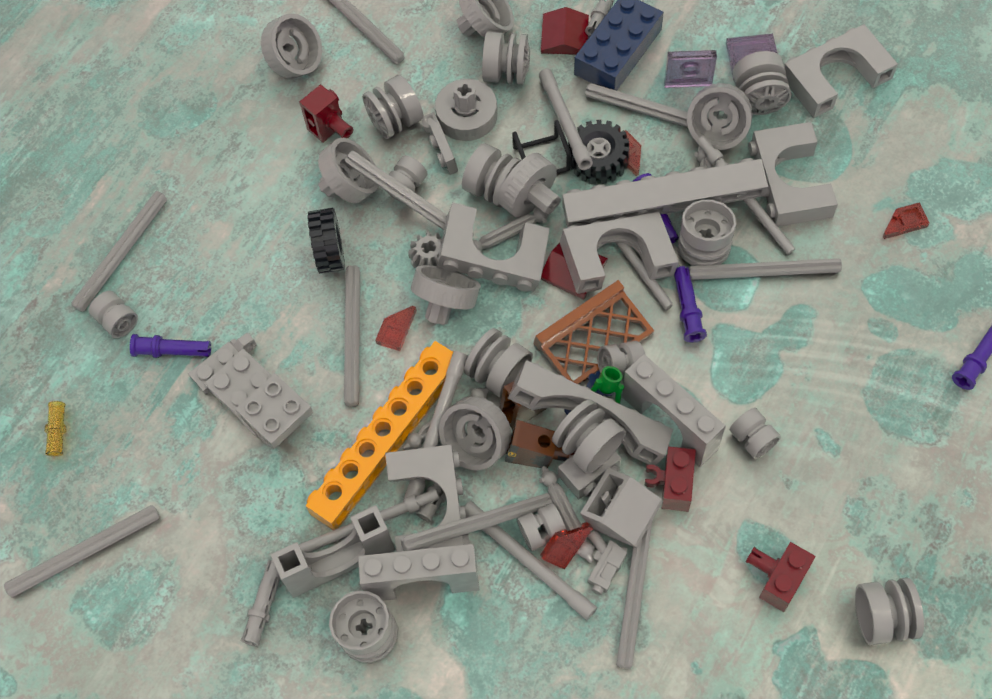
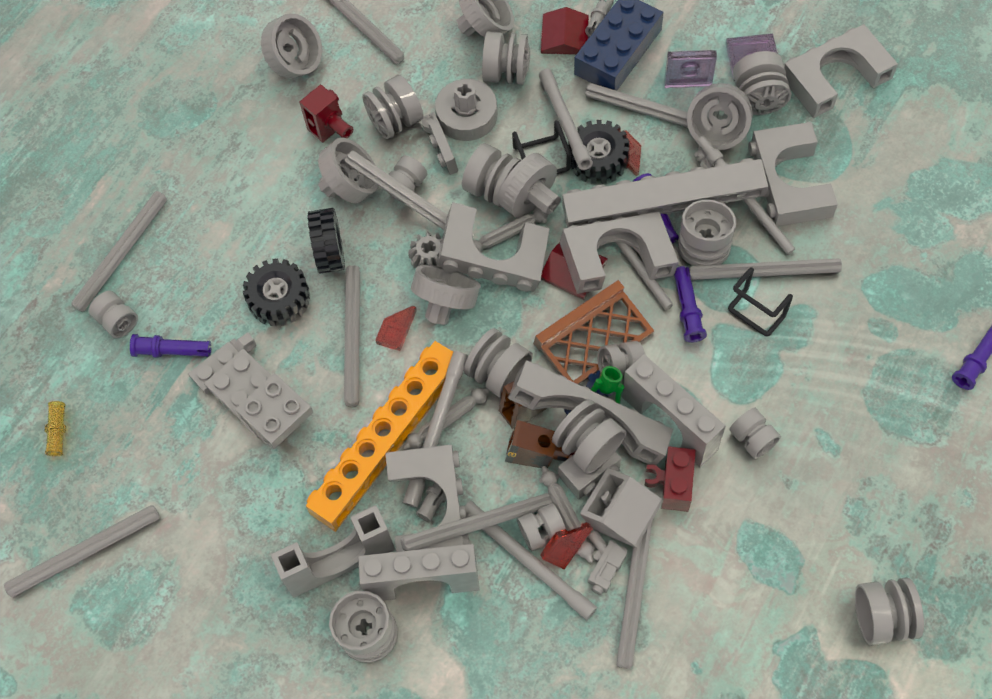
(260, 611): light grey pin -> none
(278, 280): none -> black wheel
(410, 505): light grey bar -> none
(485, 425): light grey piece -> none
(783, 574): dark red brick -> none
(785, 304): none -> black piece
(906, 220): clear red tile -> none

